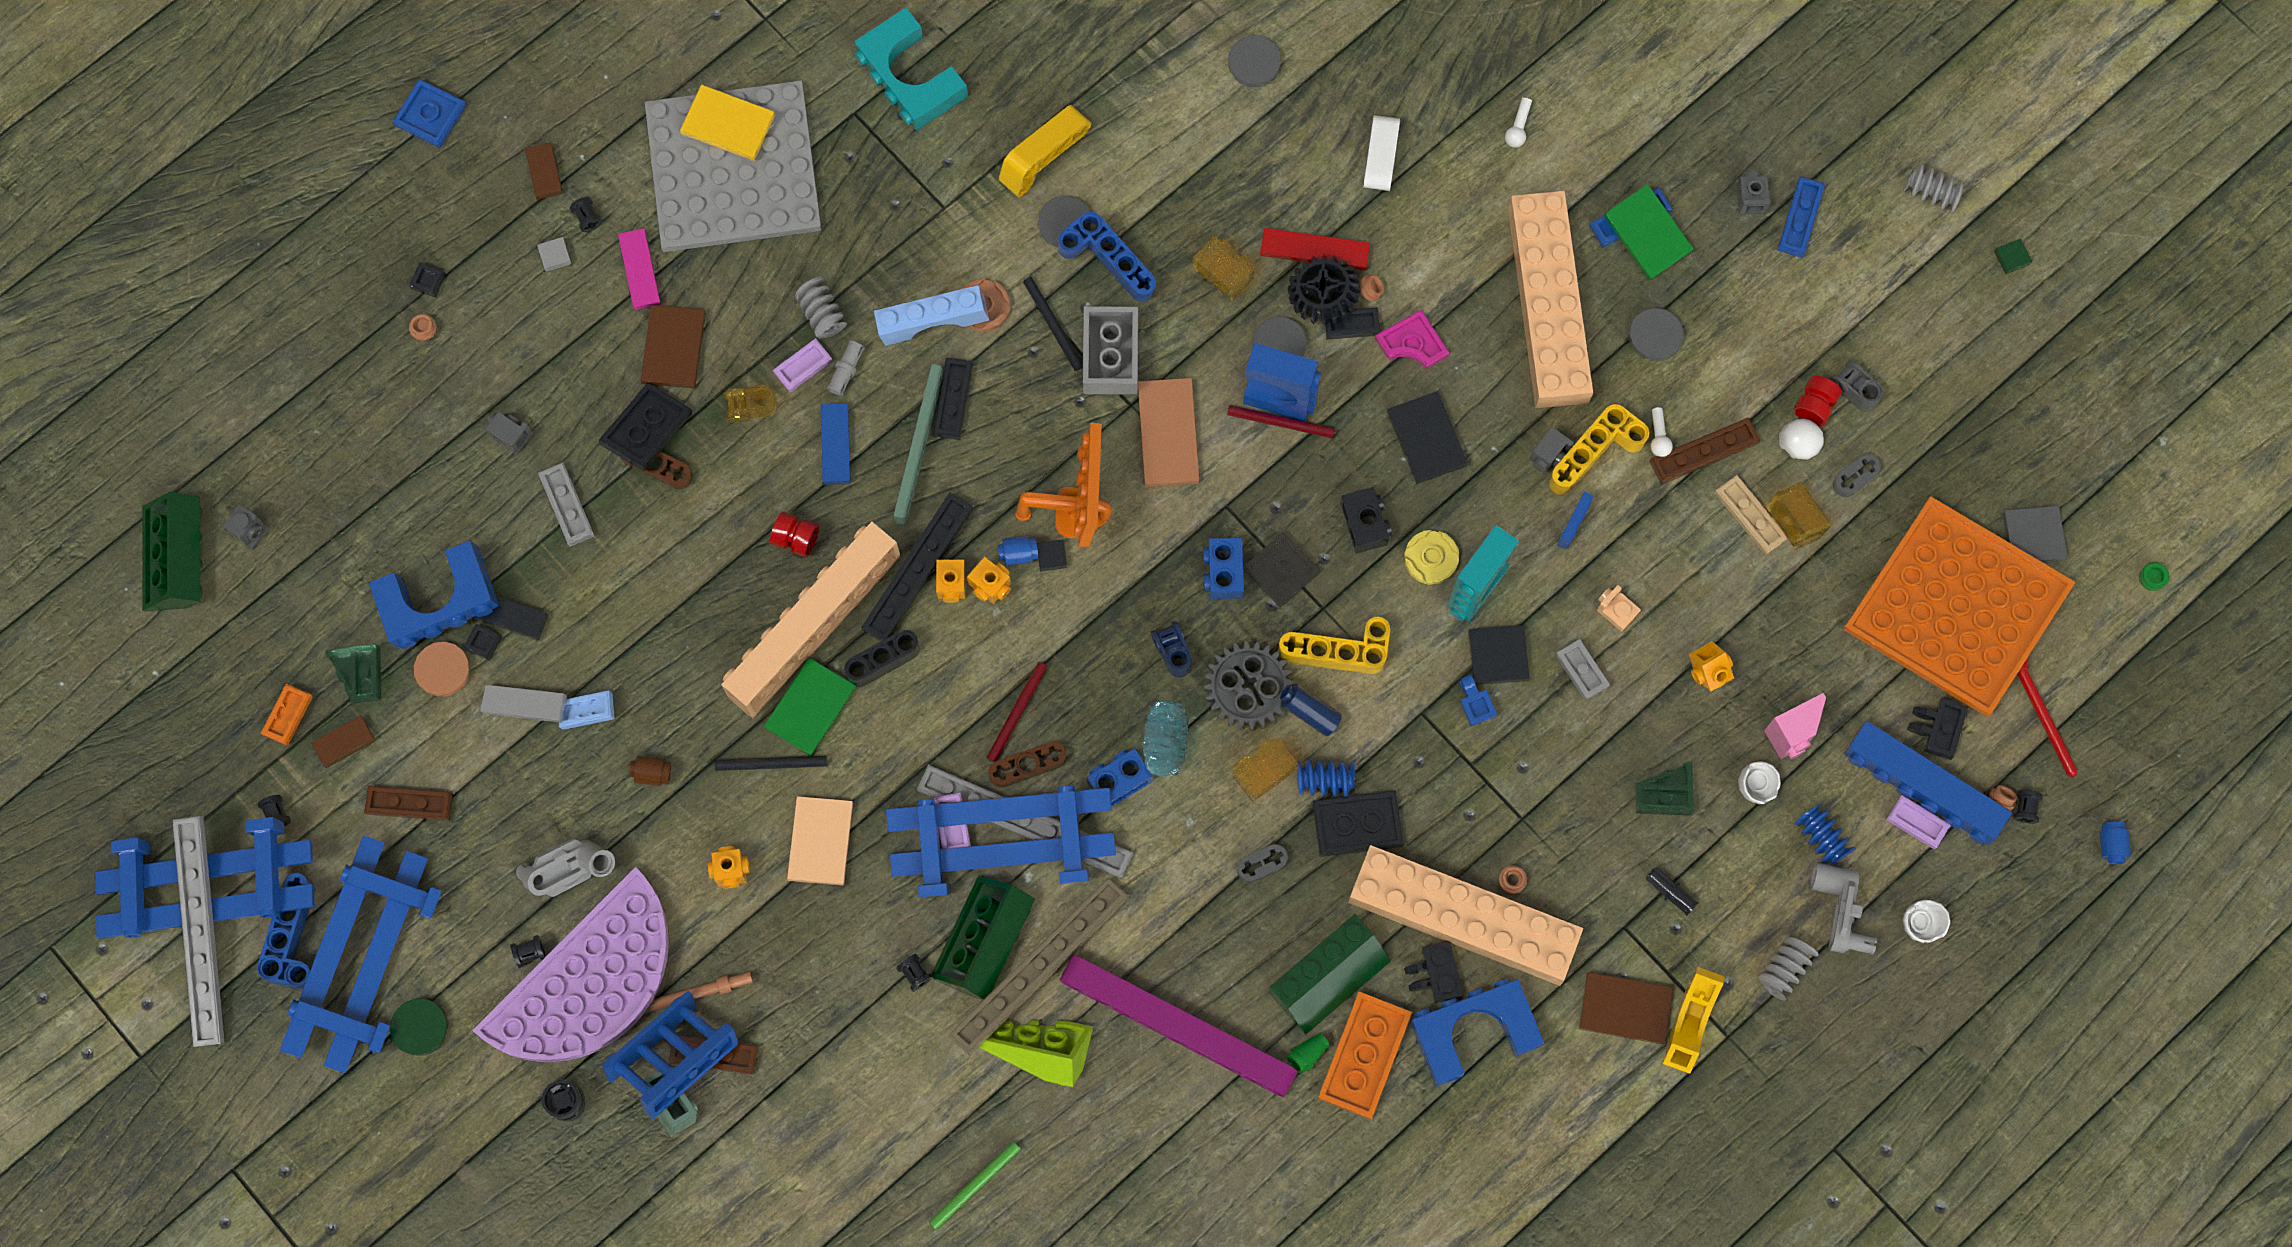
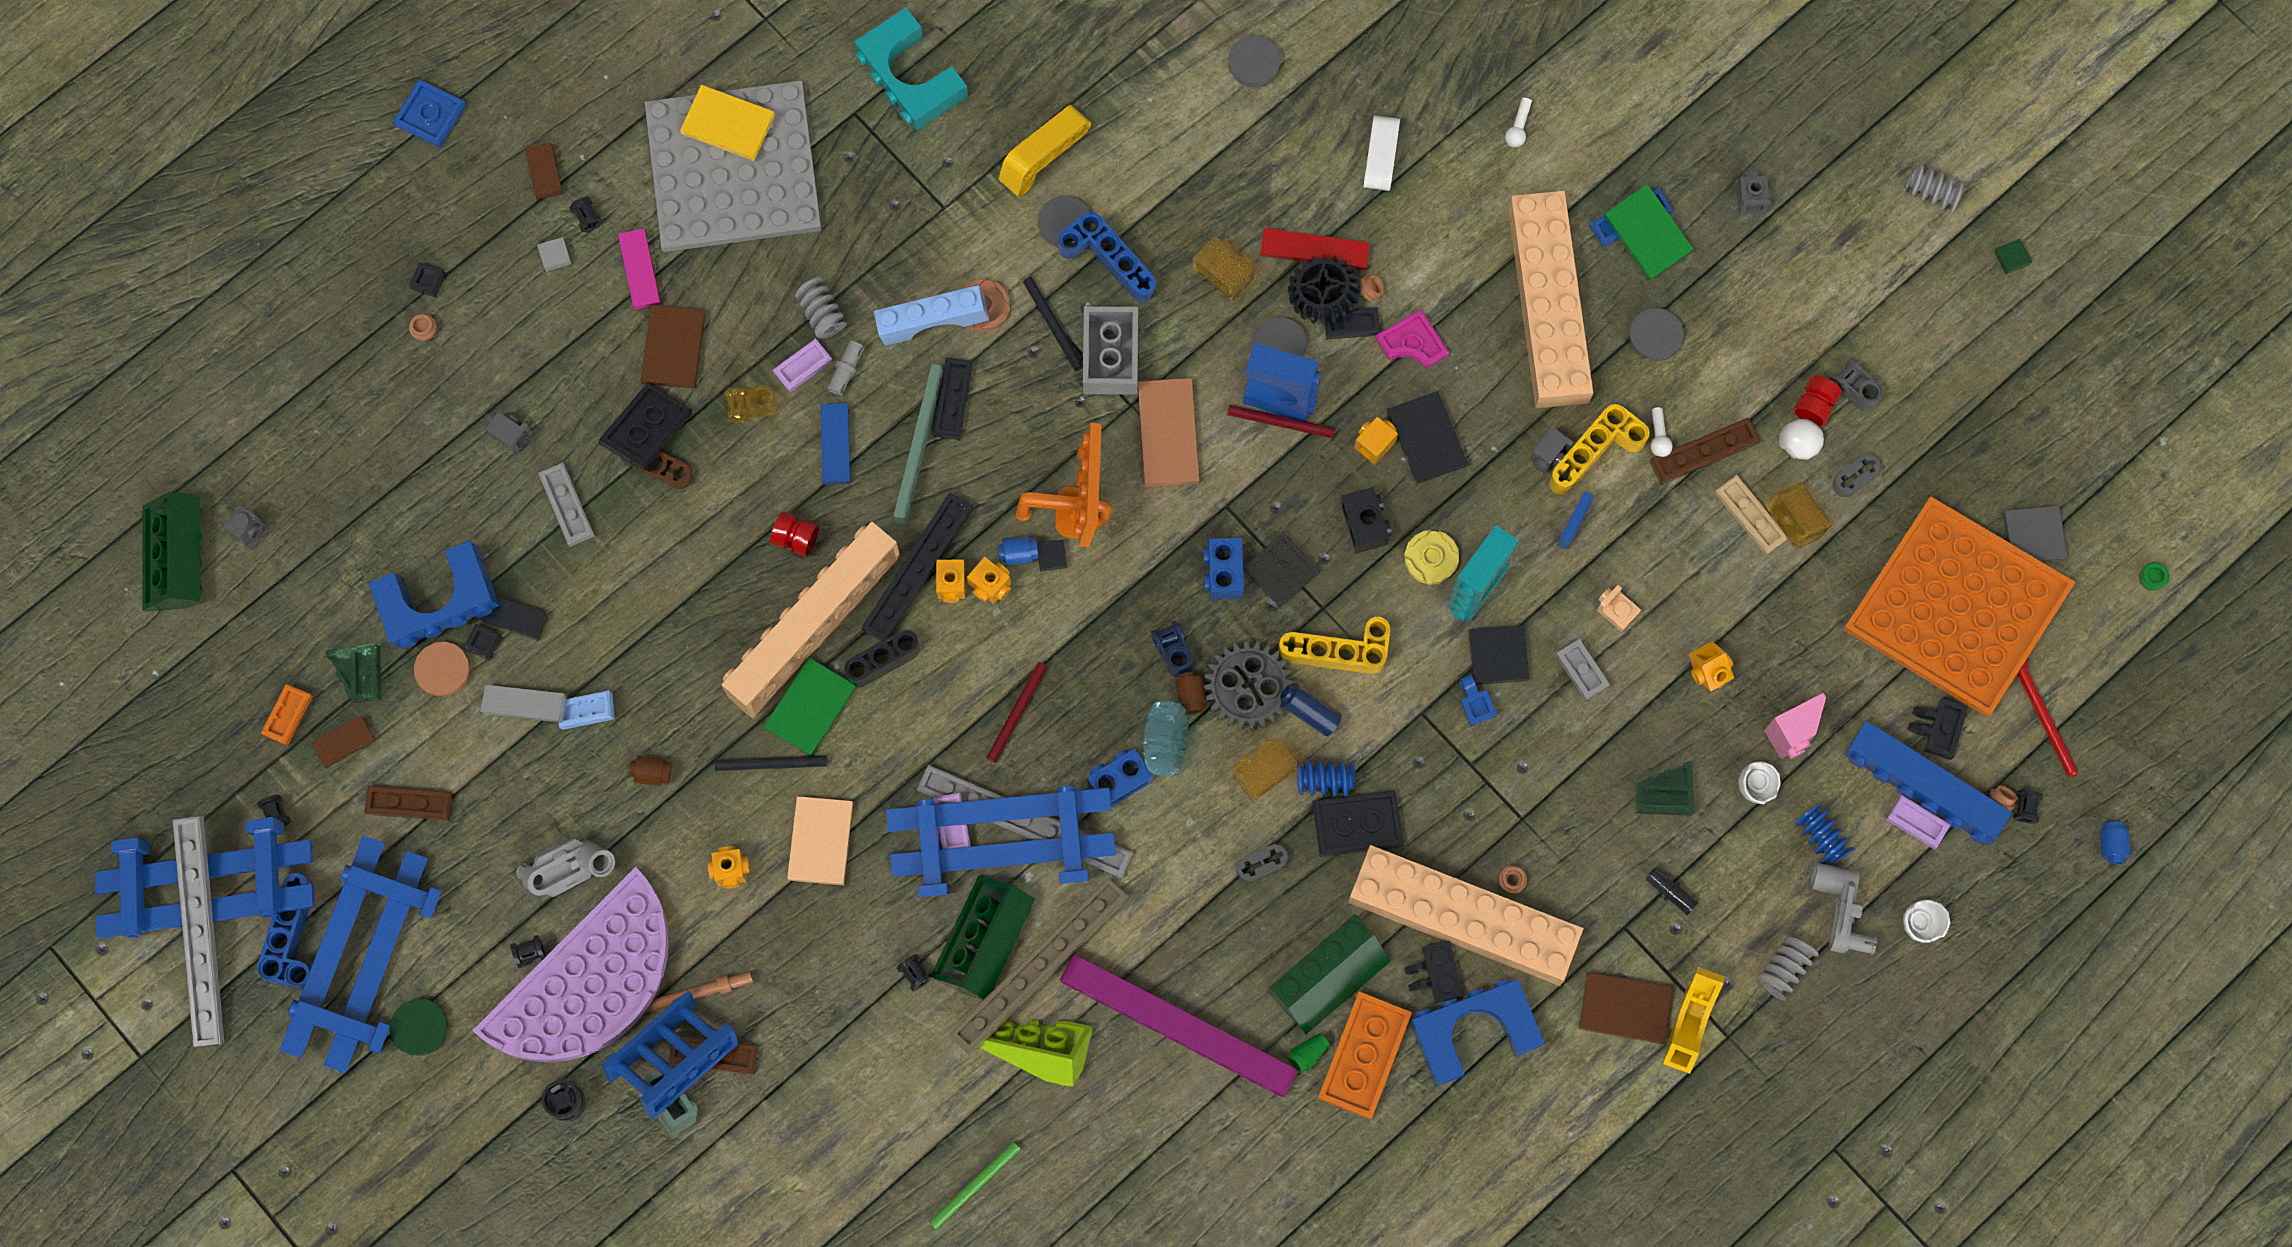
(1031, 753): reddish brown beam -> none
(1191, 692): none -> reddish brown brick
(1376, 439): none -> light orange brick
(1801, 217): blue tile -> none

